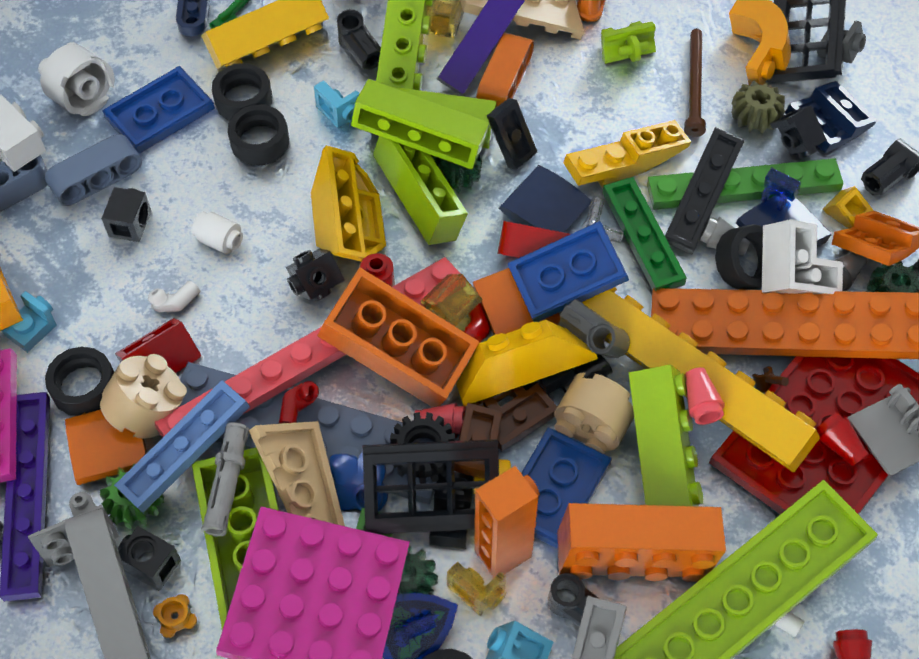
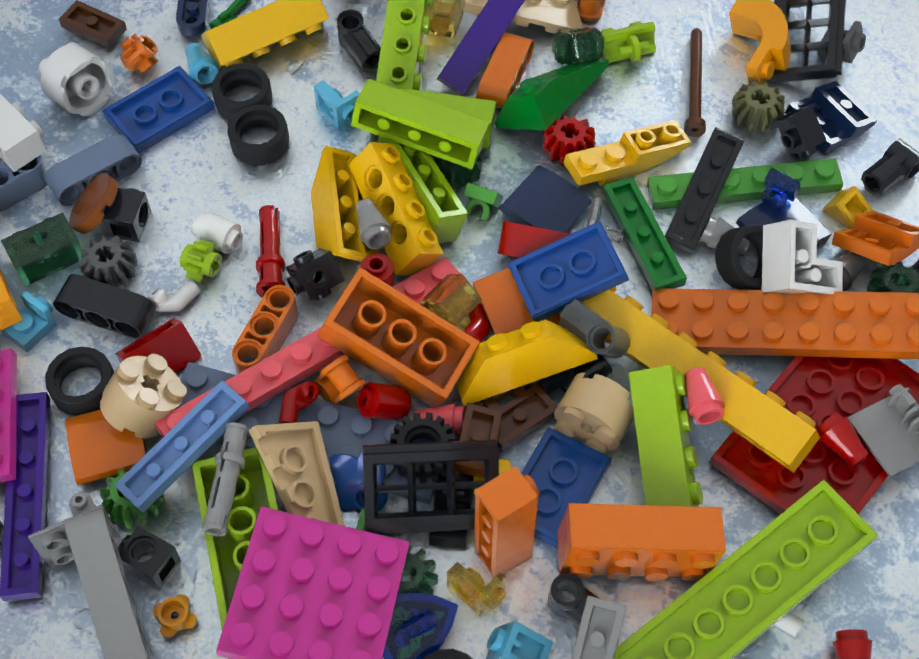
(43, 249): none -> clear green brick
(87, 209): none -> dark orange tile
(92, 24): none -> reddish brown plate
(104, 306): none -> black beam
(109, 261): none -> dark grey gear
(138, 53): none -> orange gear
(200, 260): none -> lime gear
(201, 65): none -> medium azure cone
(264, 319): none -> orange beam
(270, 263): none -> red pin
(338, 381): none -> orange piece
(373, 226): none -> light grey cone
(383, 401): none -> red brick
(385, 181): none -> yellow brick
(482, 197): none -> bright green tile
(512, 133): black plate -> none
(546, 96): none -> green wedge
(566, 137): none -> red gear
(578, 46): none -> clear green gear
(765, 380): reddish brown hand -> none

